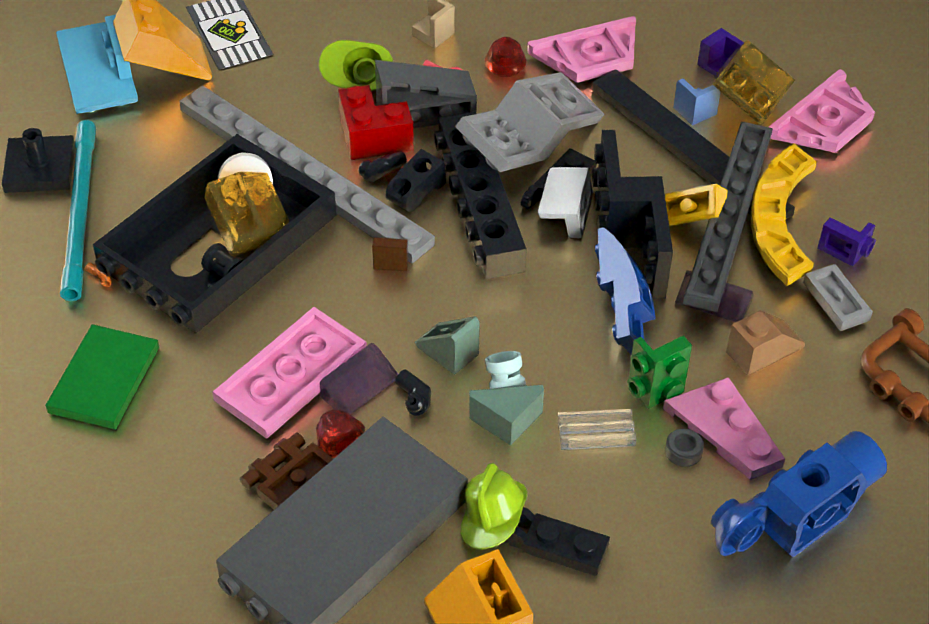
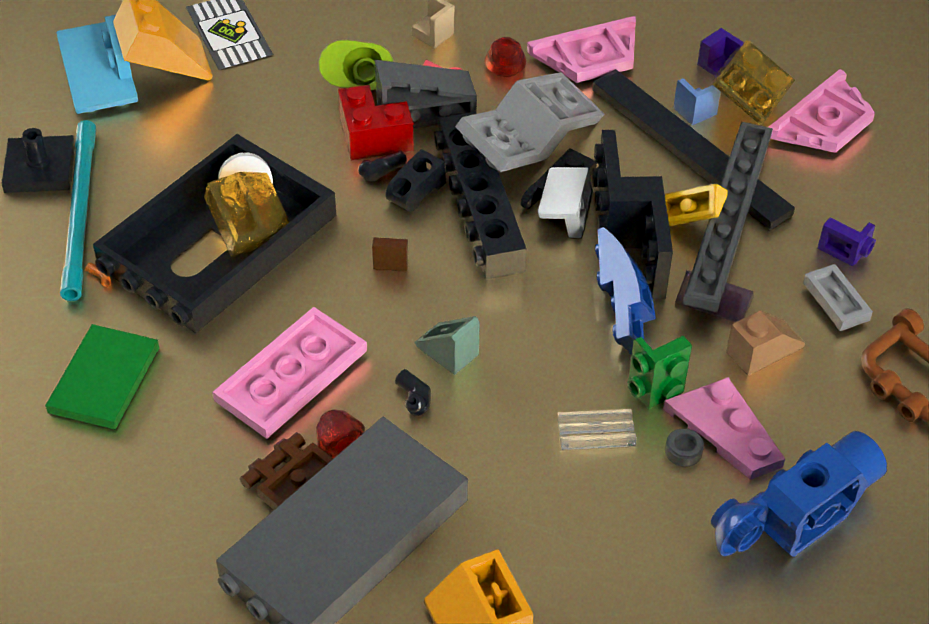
(224, 263): black bush -> none
(351, 201): light grey plate -> none
(357, 379): clear purple slope -> none
(492, 508): lime piece -> none
(505, 369): light aqua wheel -> none
(506, 410): sand green slope -> none
(560, 542): black hinge -> none
(769, 214): yellow tile -> none

